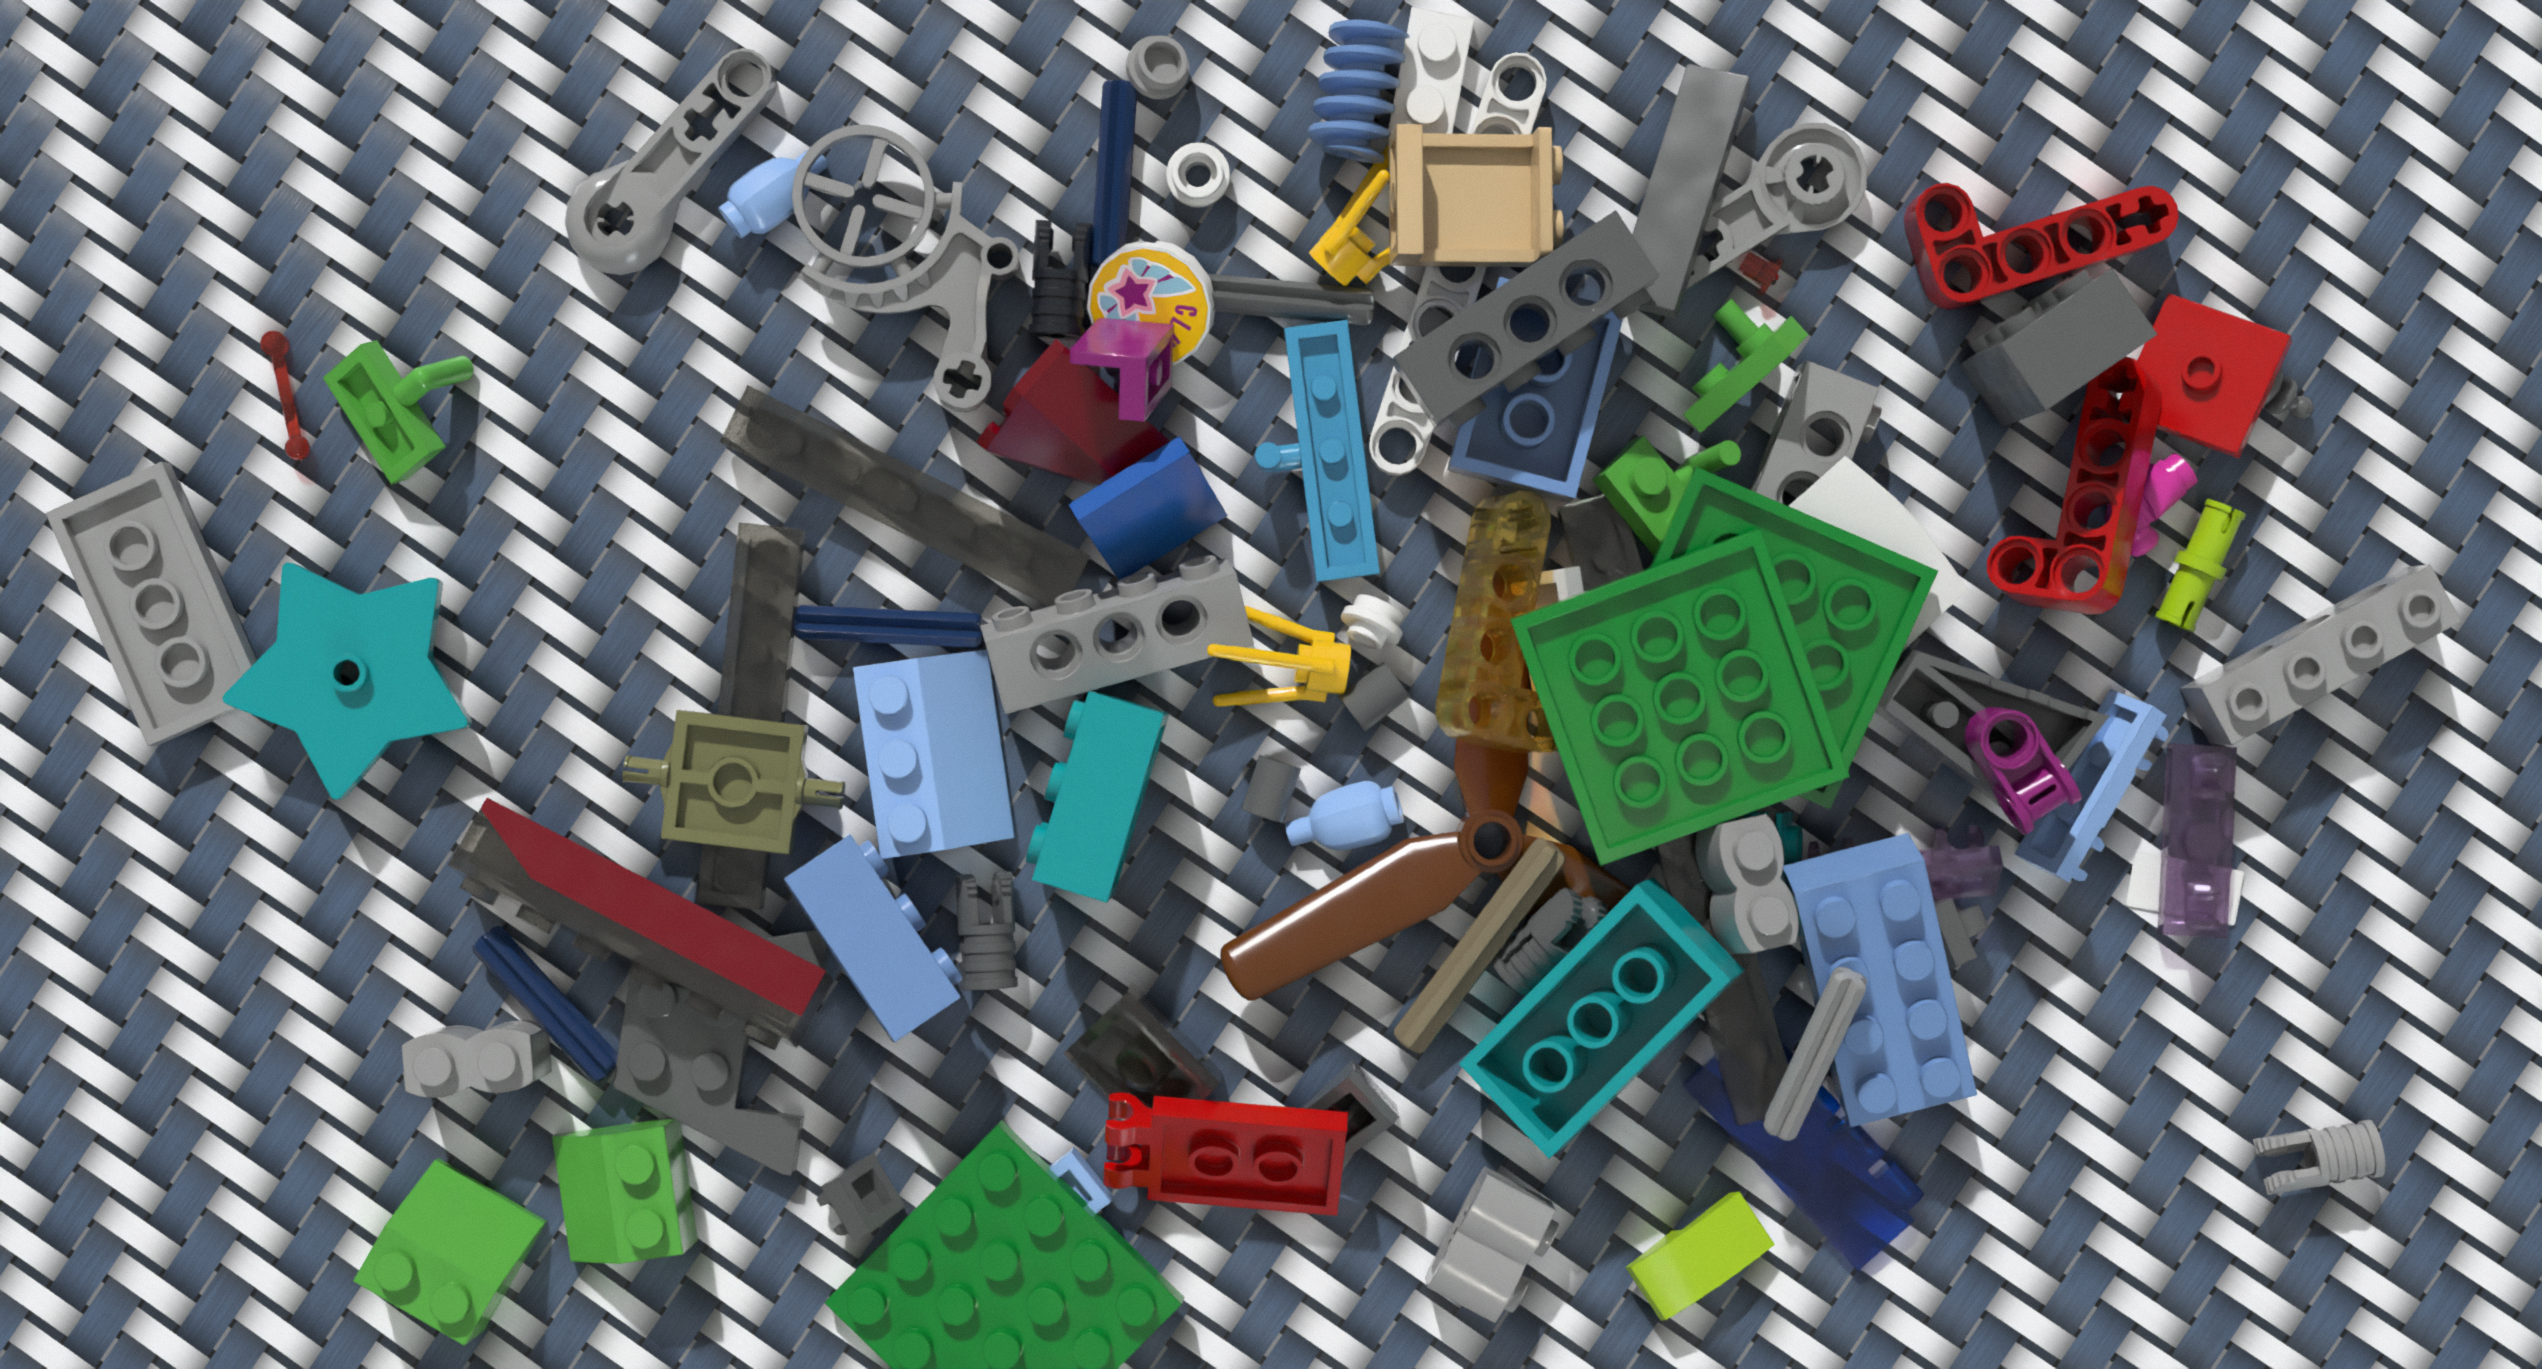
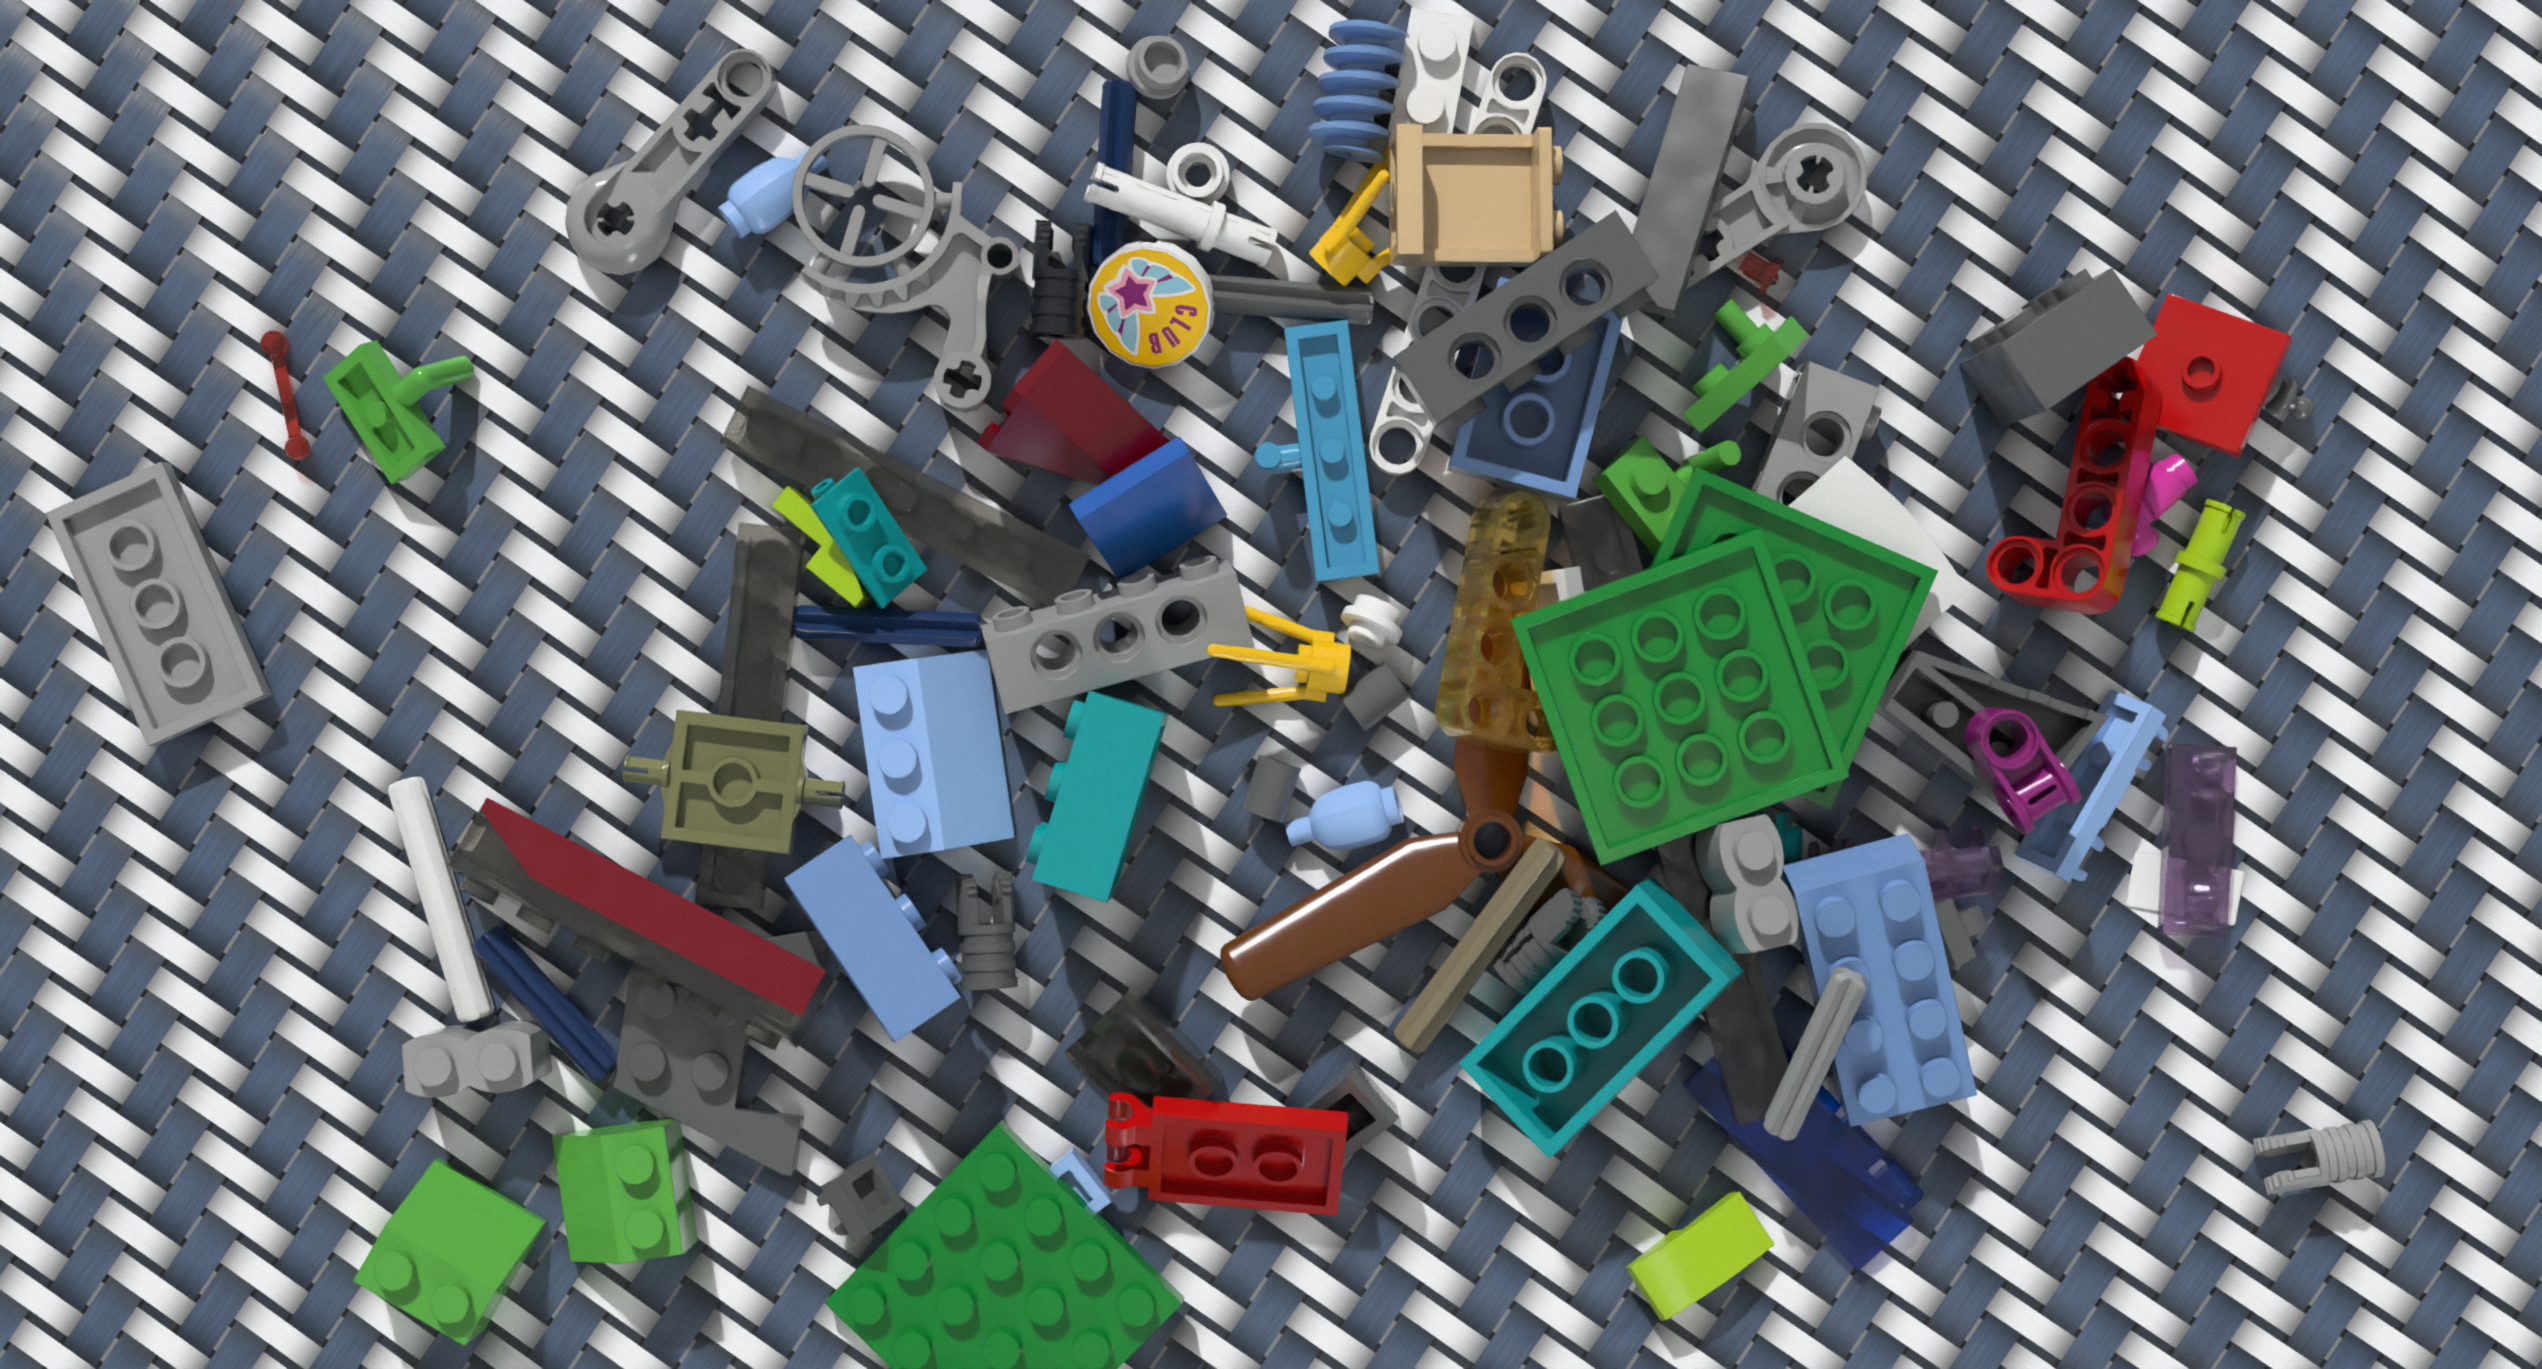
(398, 685): teal plate -> none
(440, 899): none -> white axle
(828, 561): none -> lime slope
(867, 535): none -> teal hinge
(1141, 353): magenta panel -> none
(1181, 215): none -> white pin
(1491, 1245): light grey brick -> none
(2043, 238): red beam -> none
(2320, 654): light grey brick -> none

